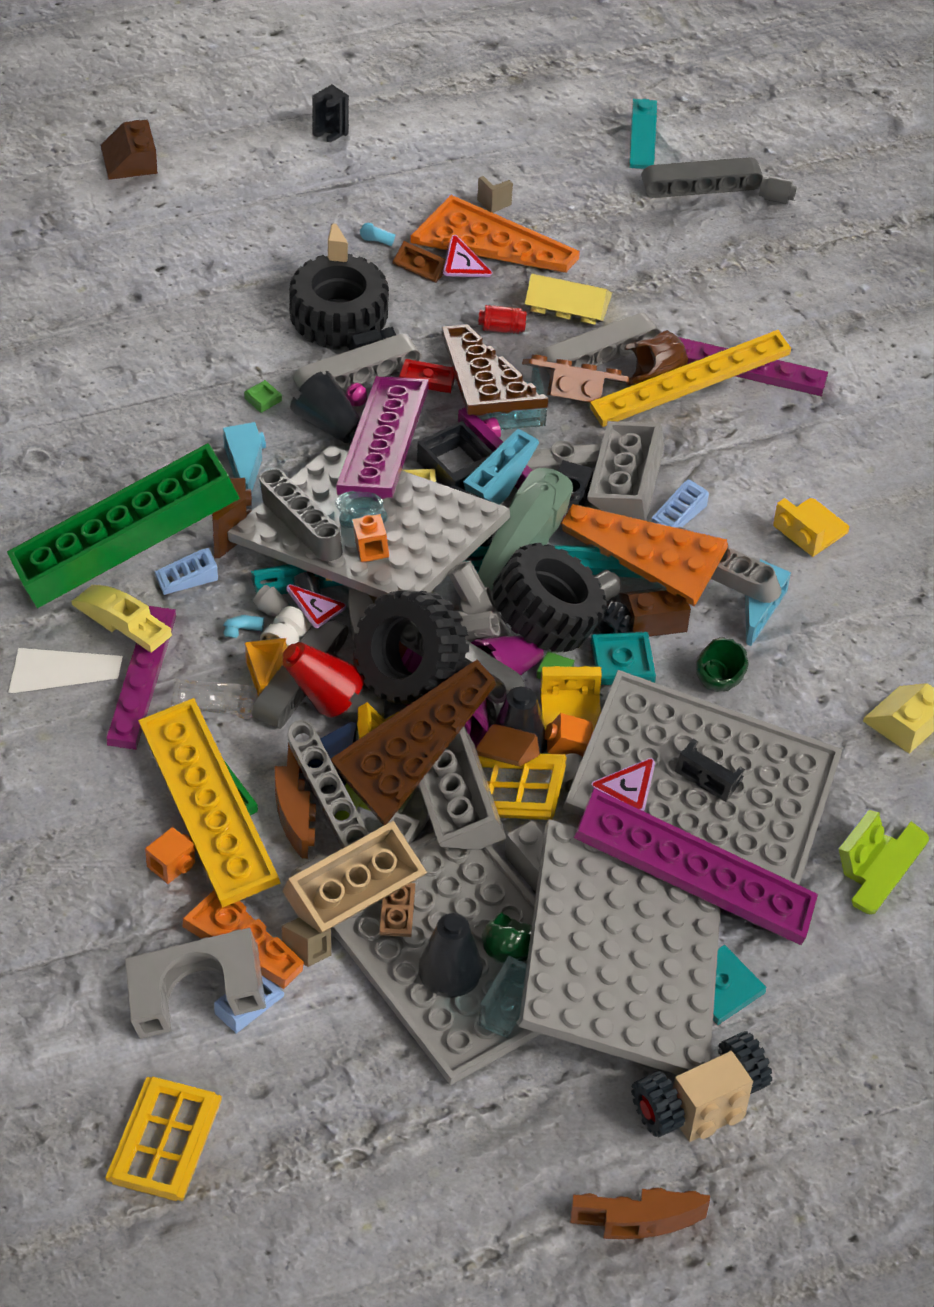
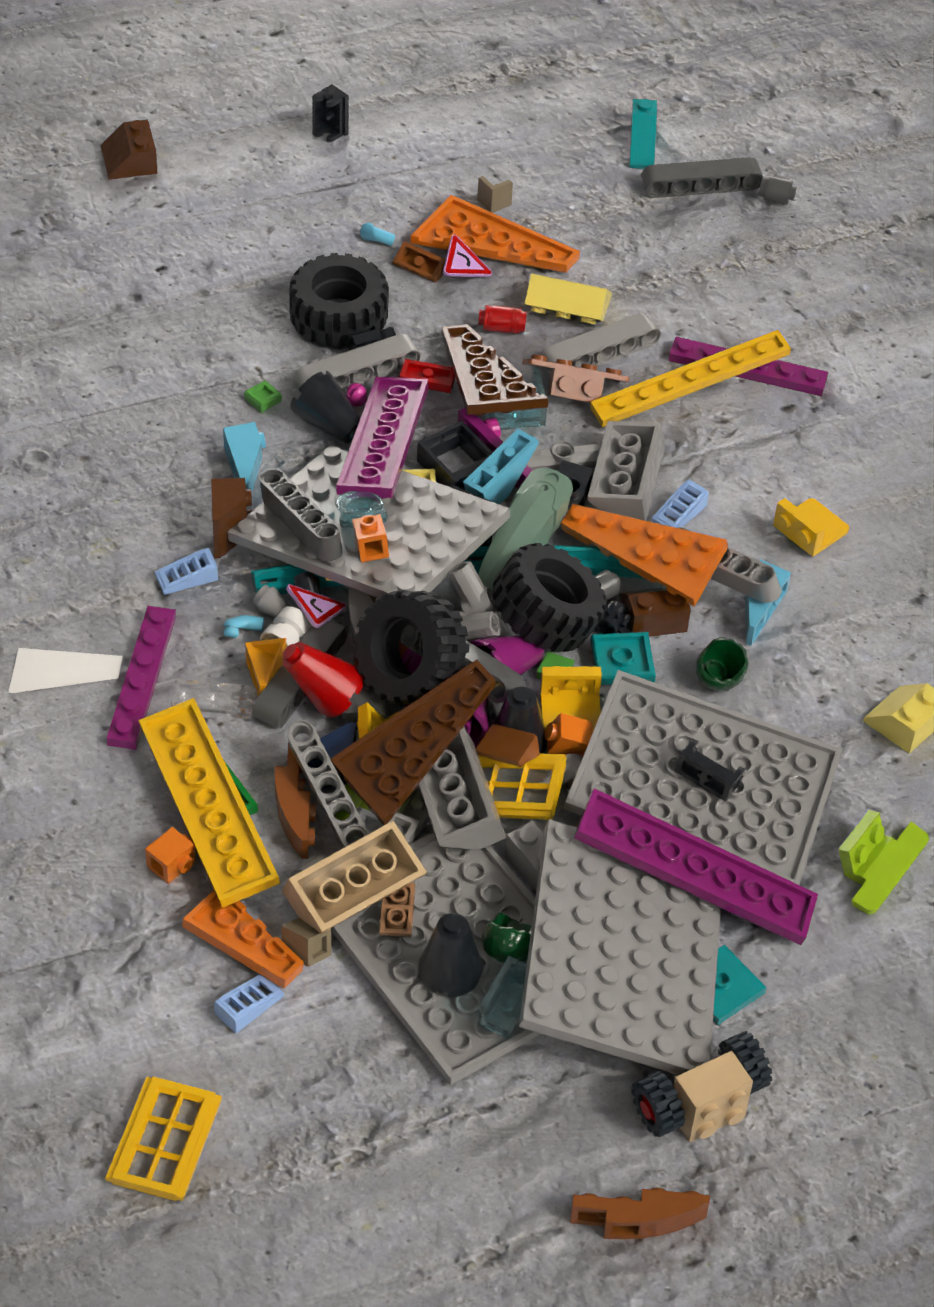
(122, 525): green brick -> none
(123, 612): light yellow slope -> none
(156, 973): light grey arch -> none
(337, 245): tan slope -> none
(629, 784): piece -> none
(657, 356): reddish brown hair -> none

